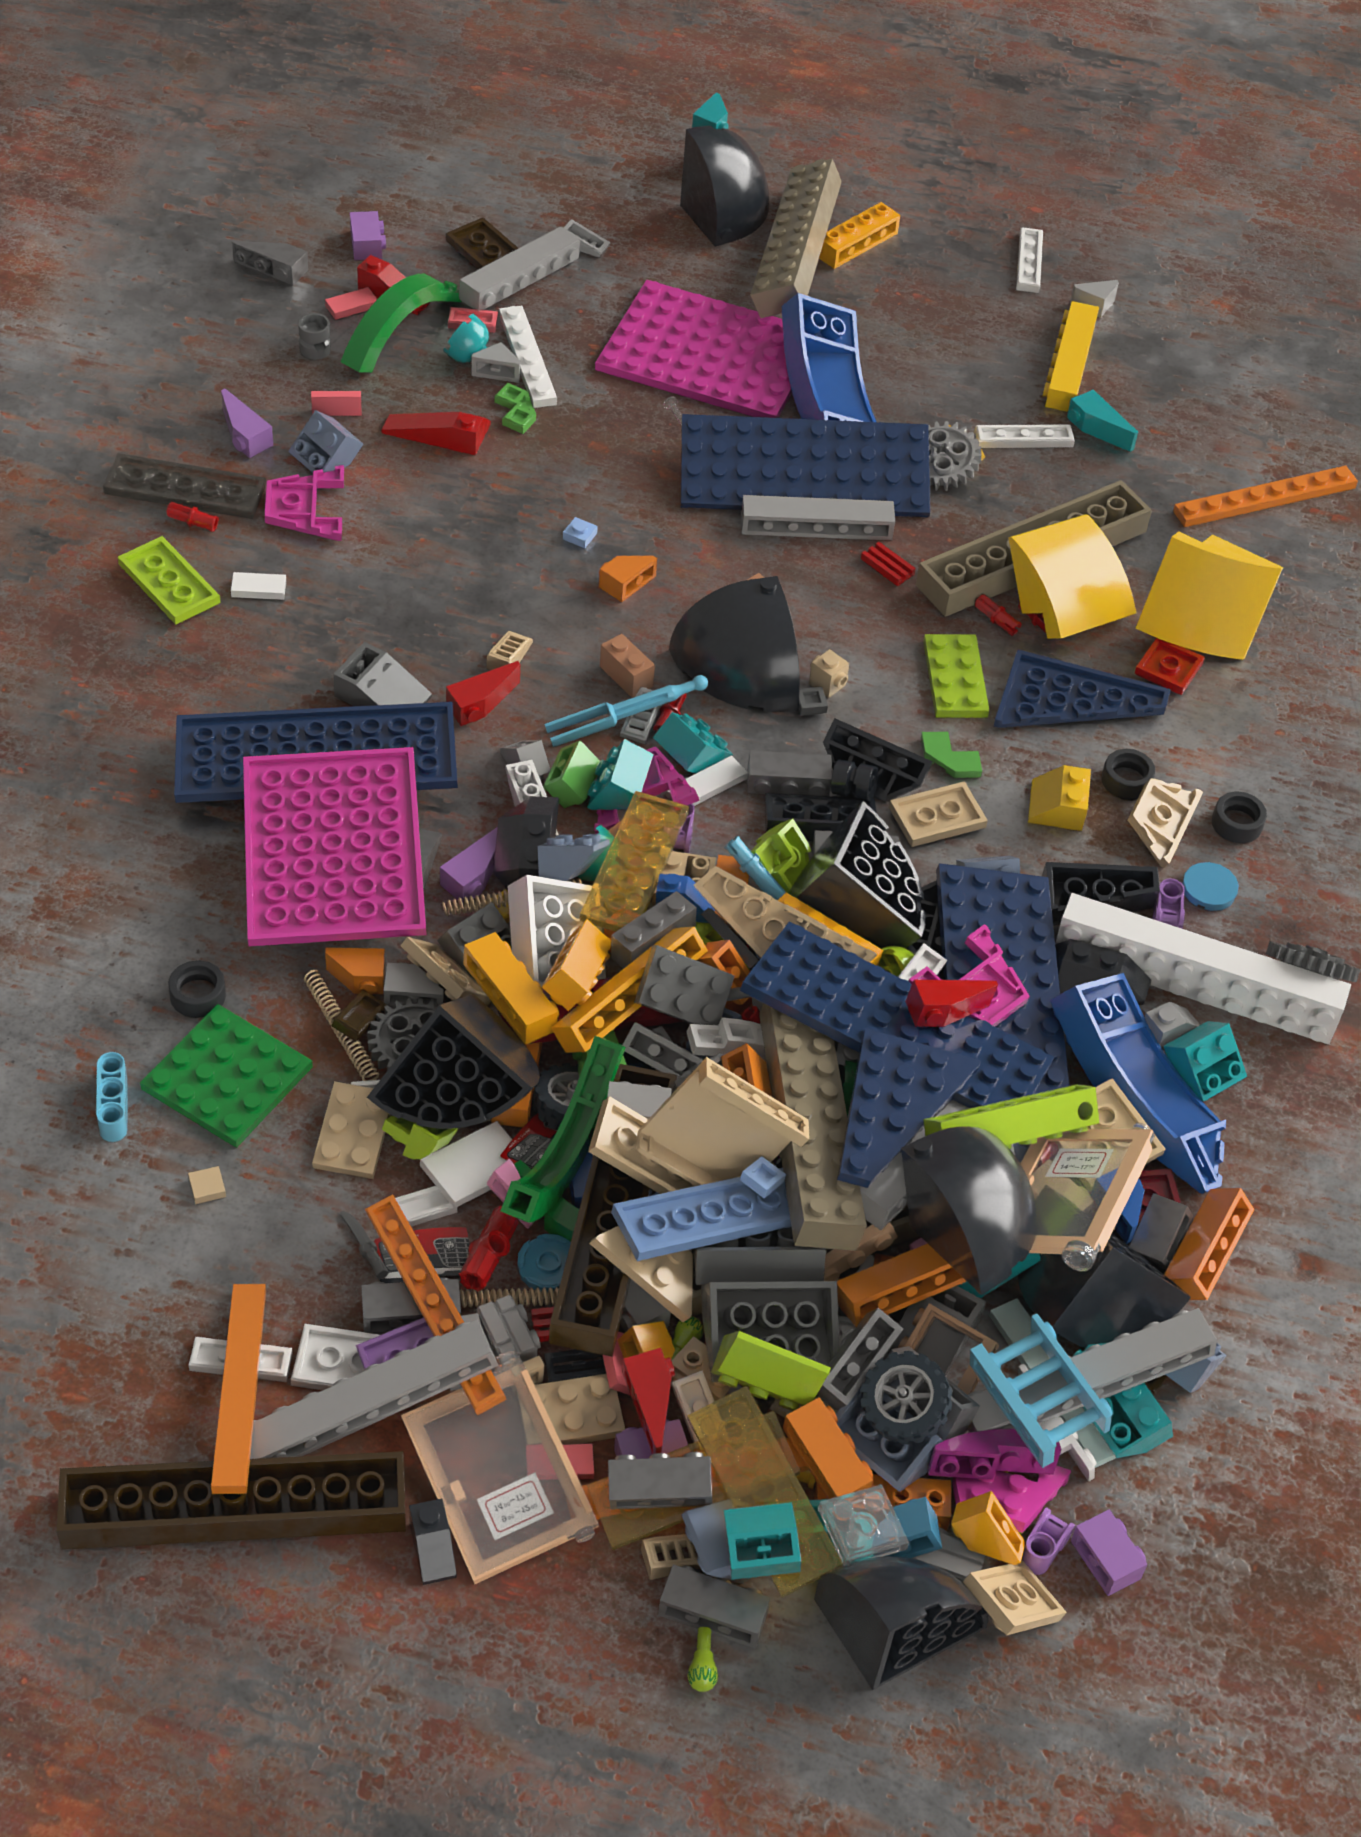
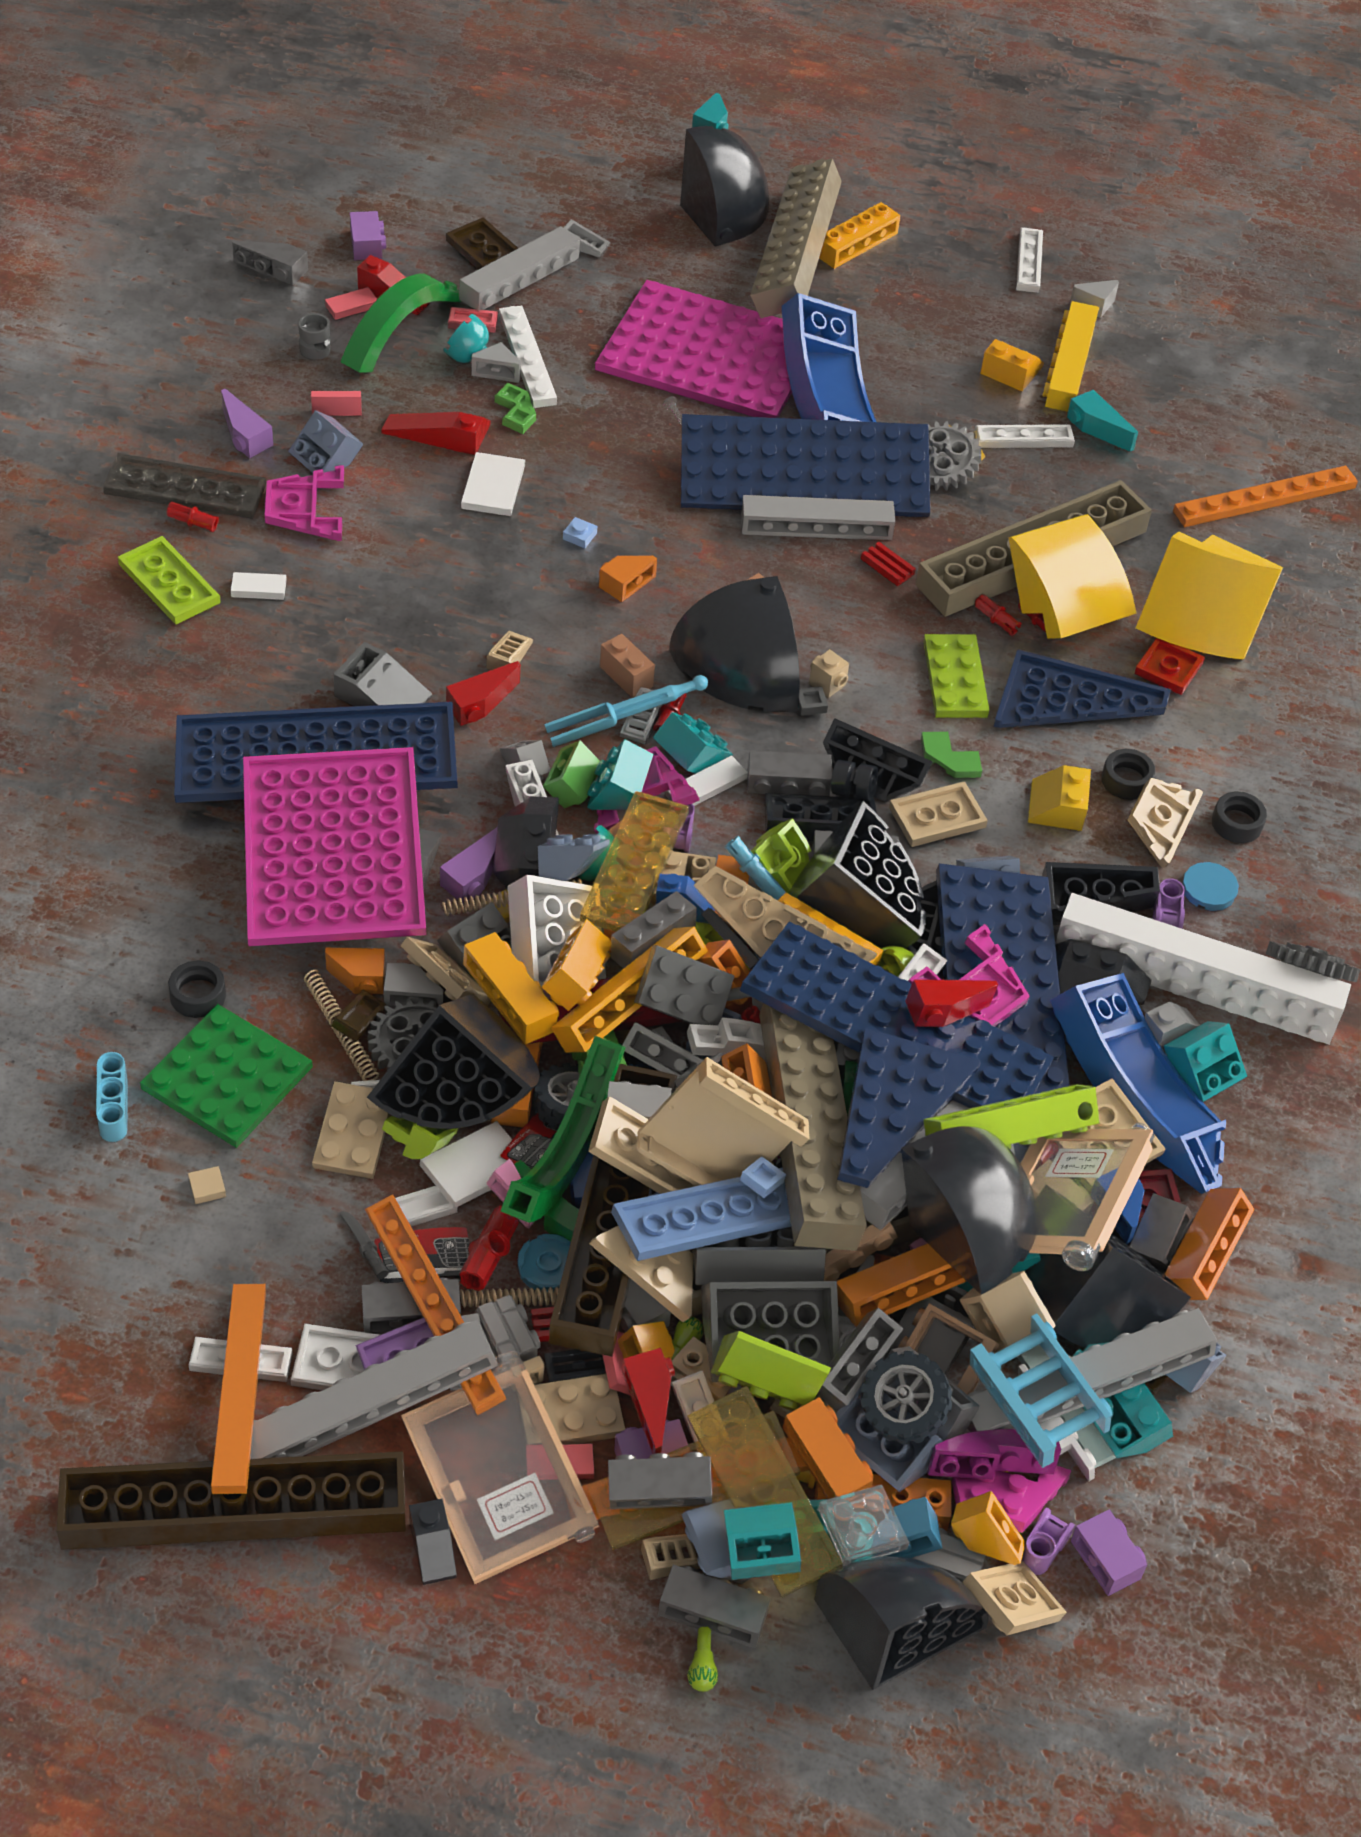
(493, 484): none -> white tile
(1006, 1310): none -> tan slope
(1010, 365): none -> light orange slope

